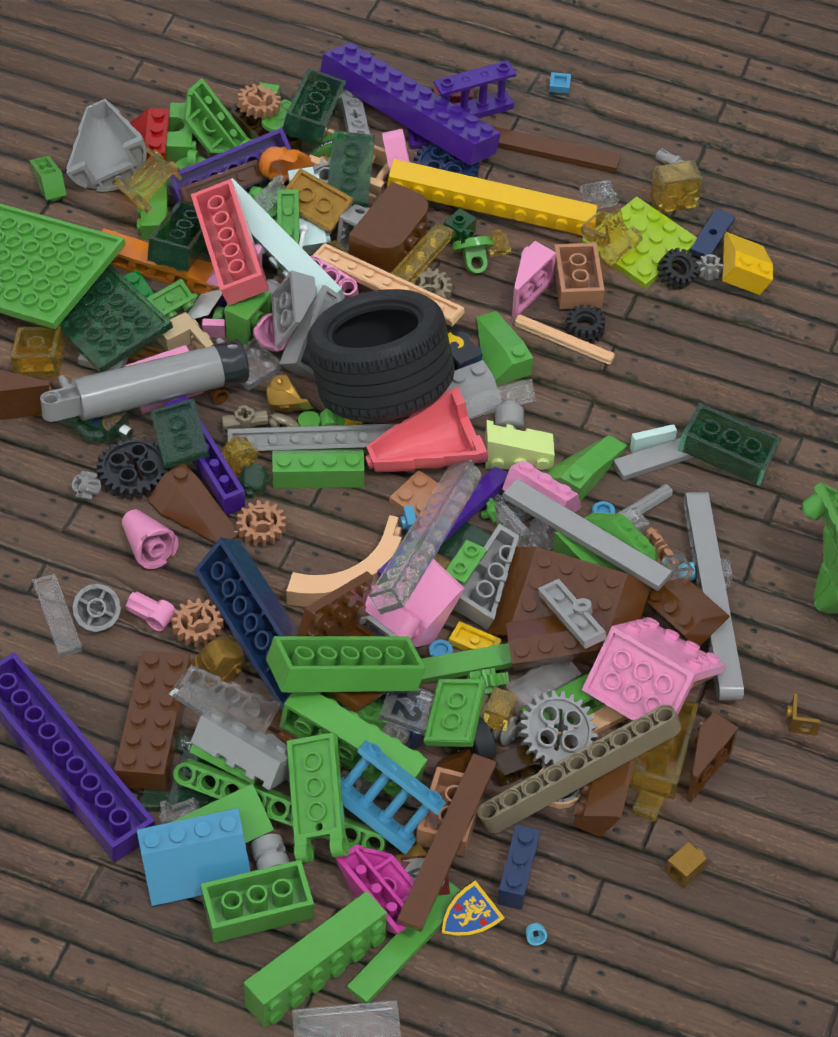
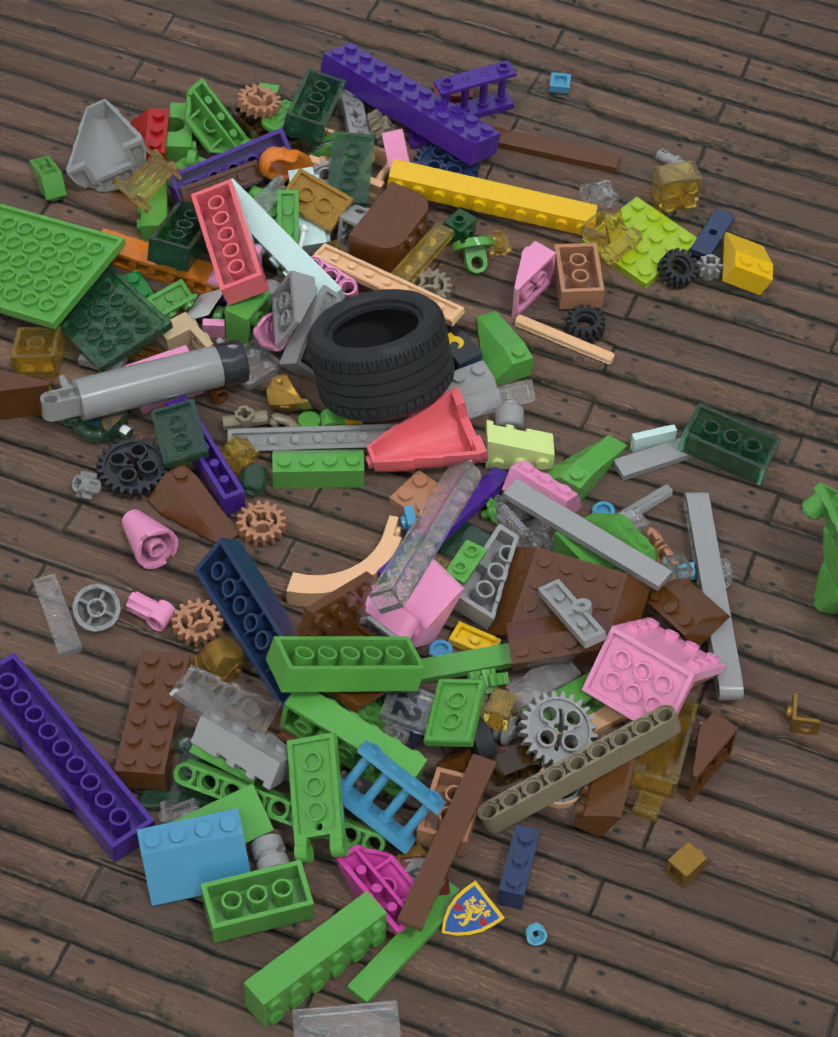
(378, 125): none -> dark tan gear

